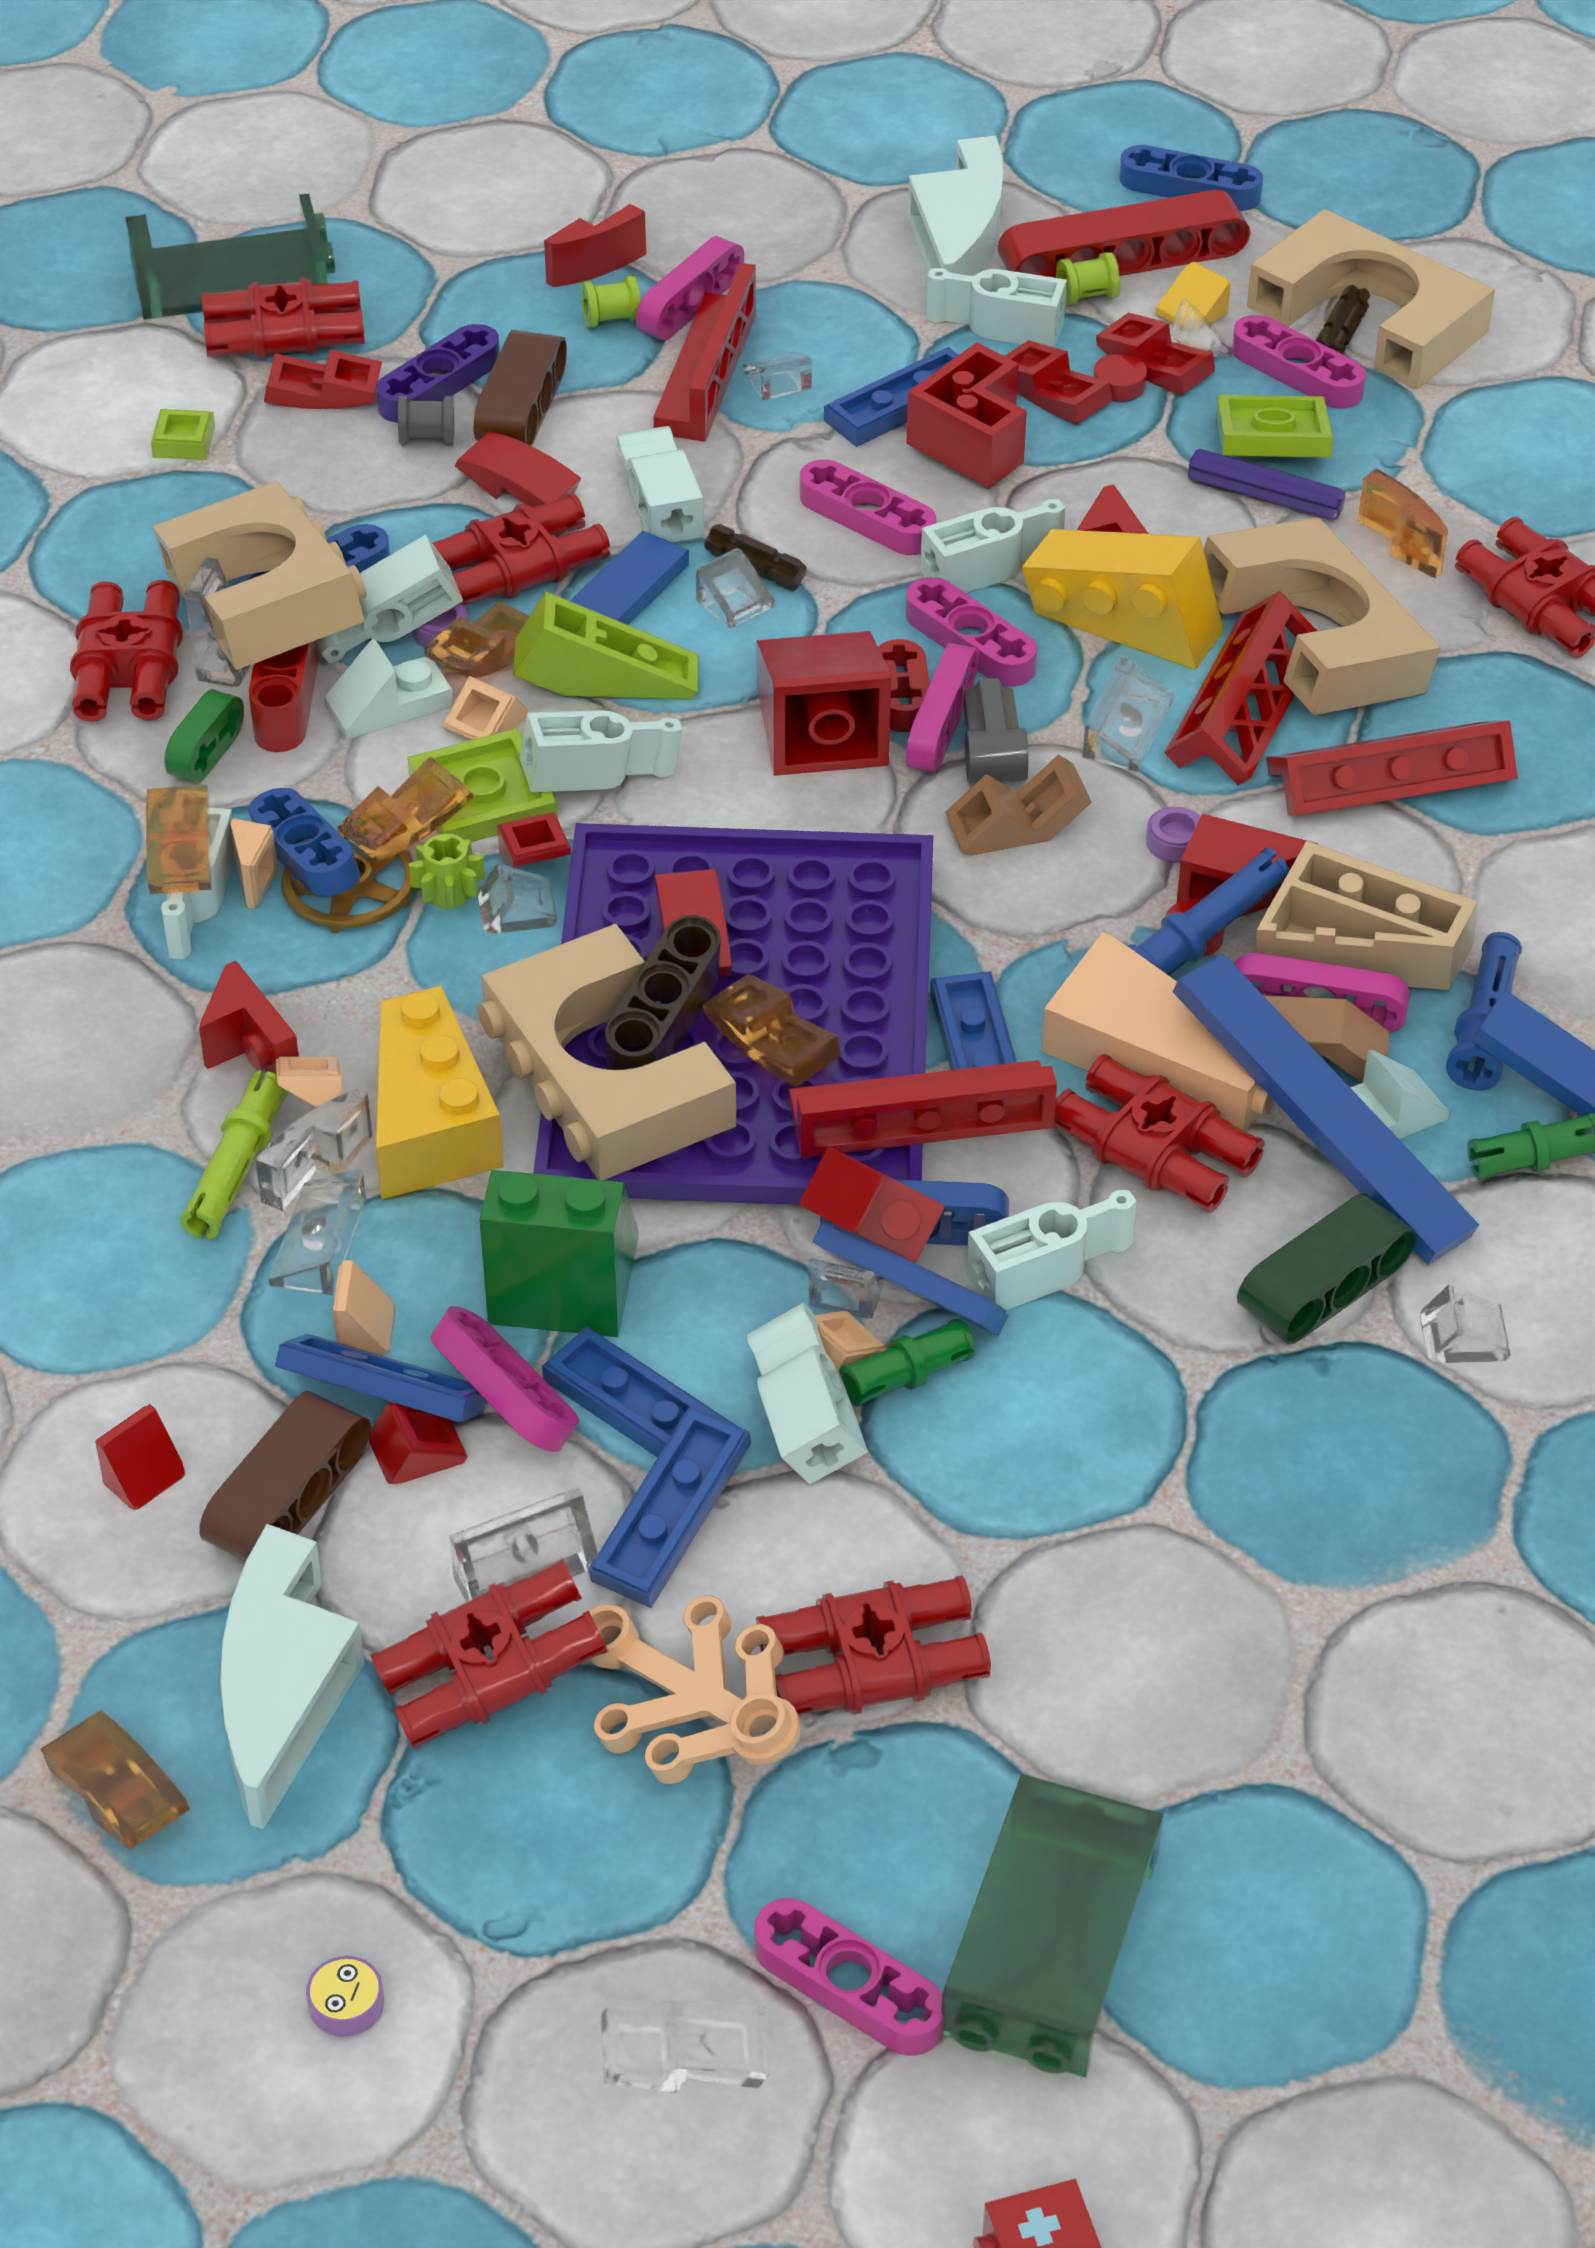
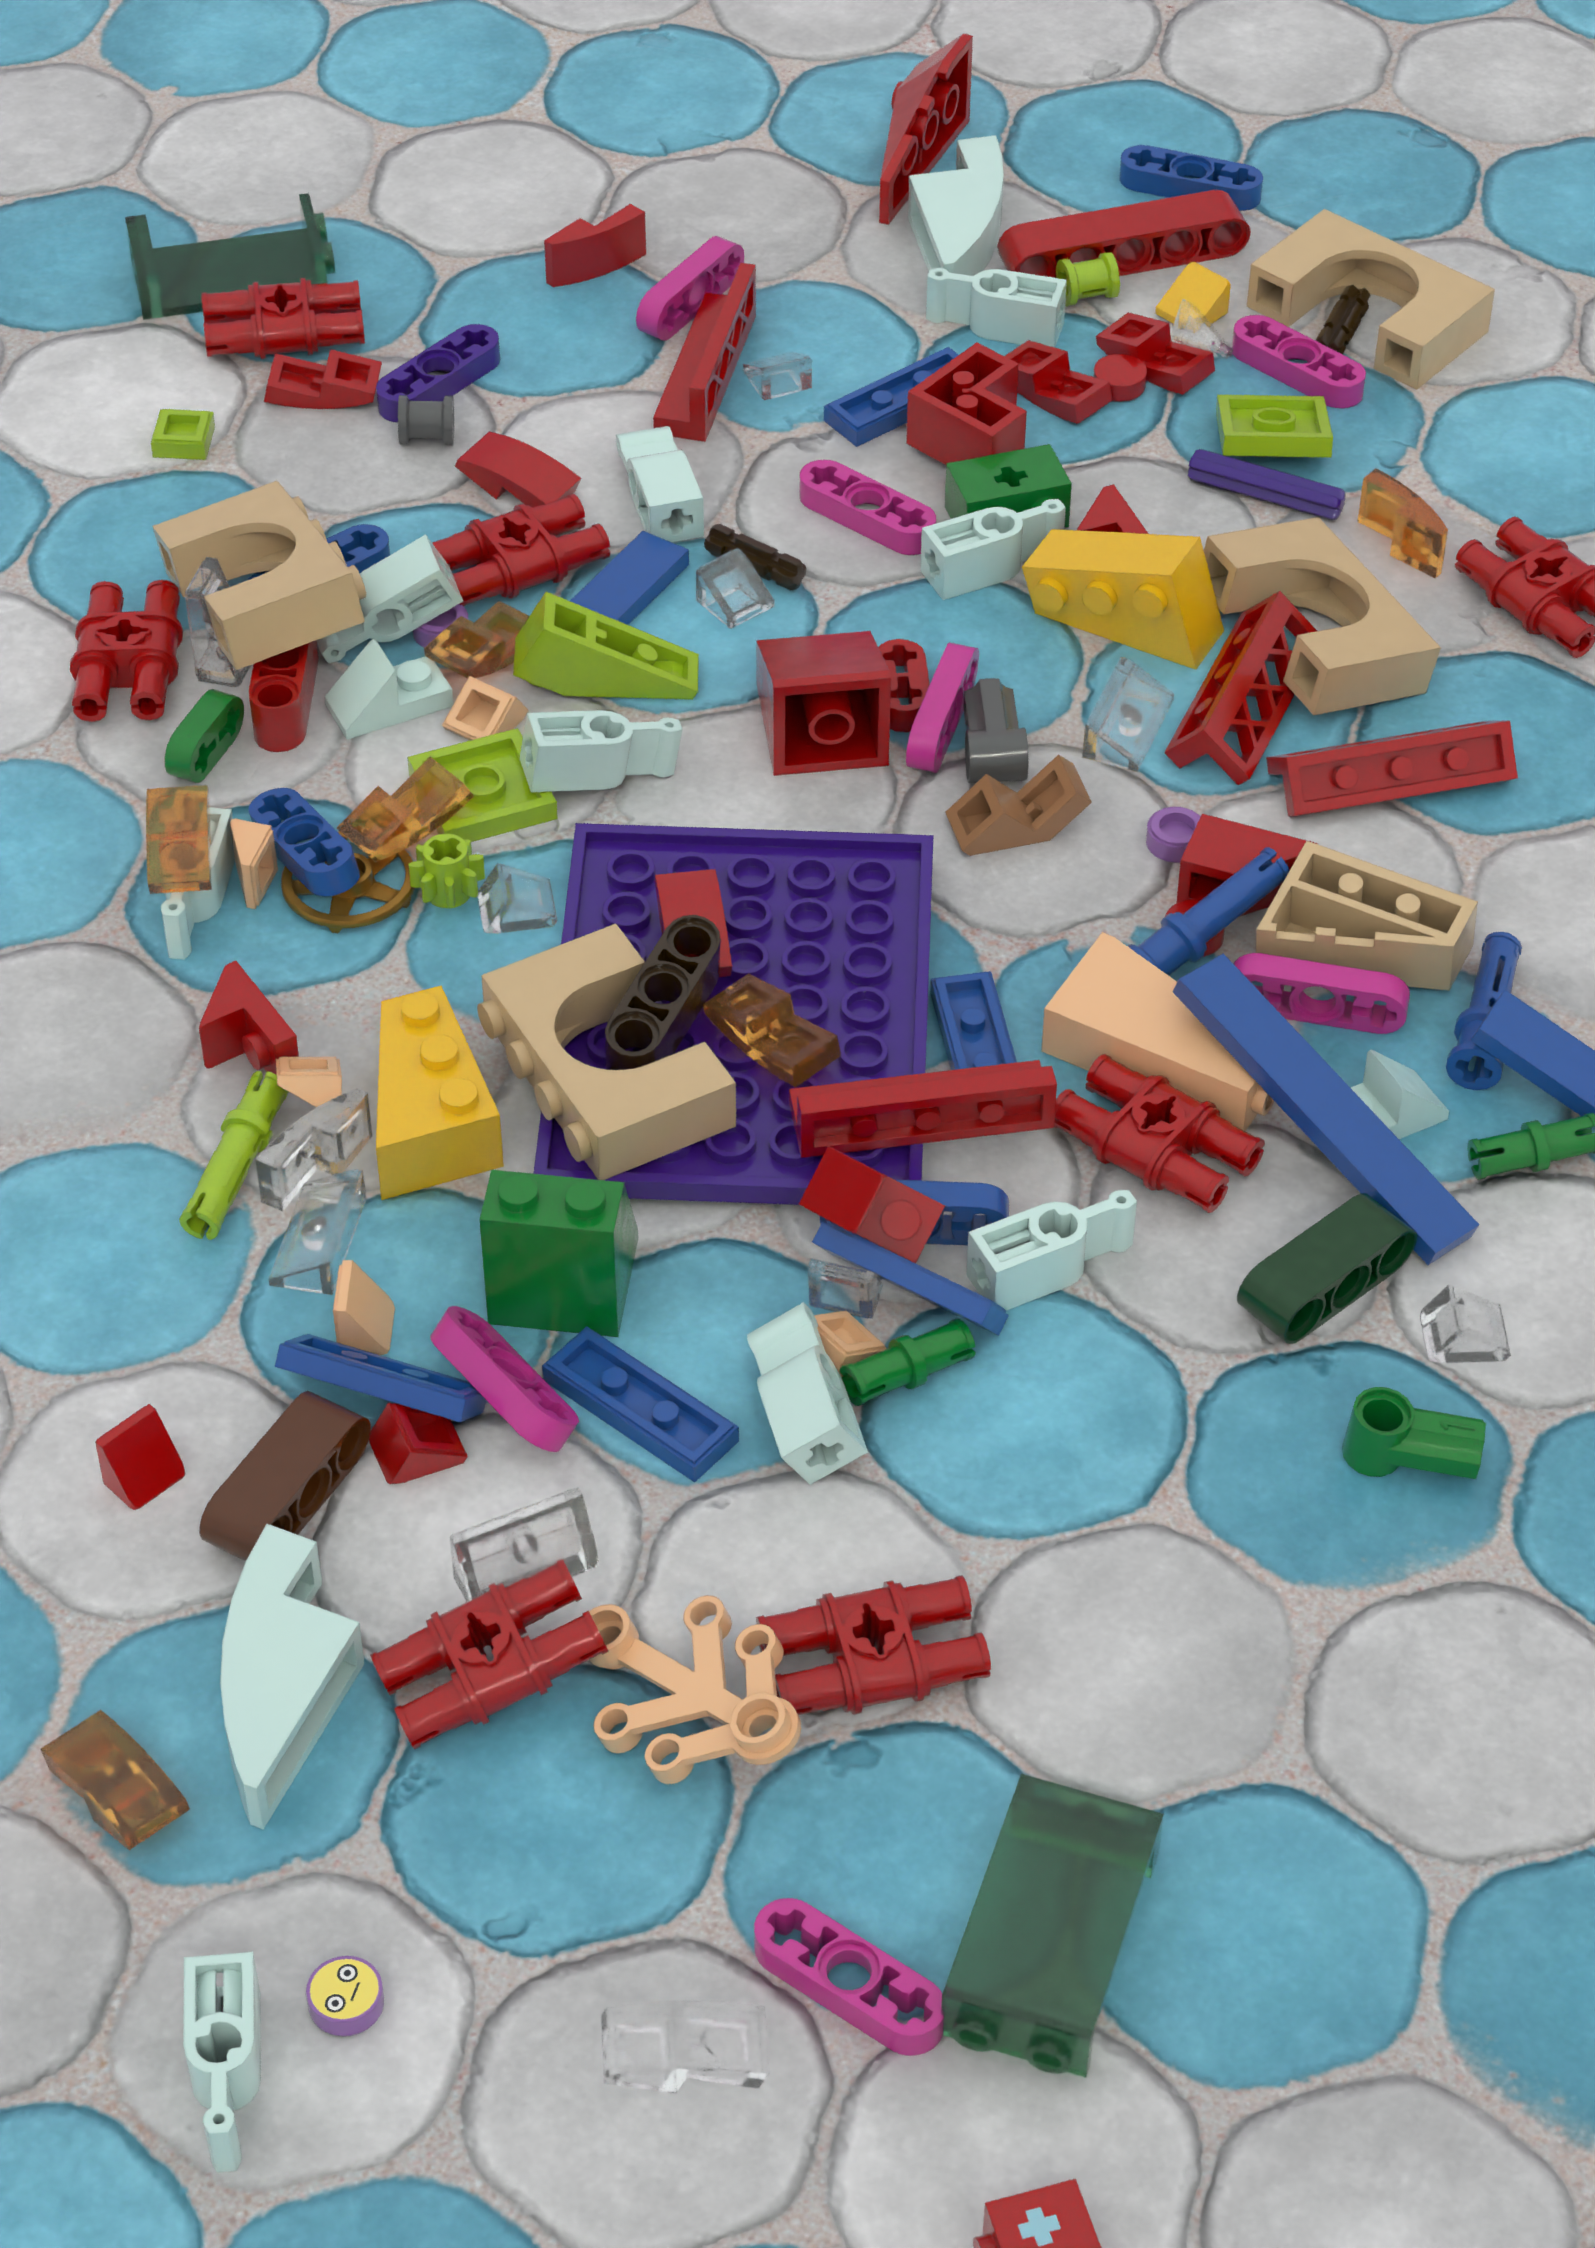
(222, 2046): none -> light aqua piece
(521, 386): reddish brown beam -> none
(532, 840): red slope -> none
(610, 301): lime bush -> none
(670, 1507): blue tile -> none
(926, 119): none -> red wedge
(943, 609): dark pink beam -> none
(1007, 480): none -> green brick
(1335, 1030): medium nougat slope -> none
(1391, 1434): none -> green piece

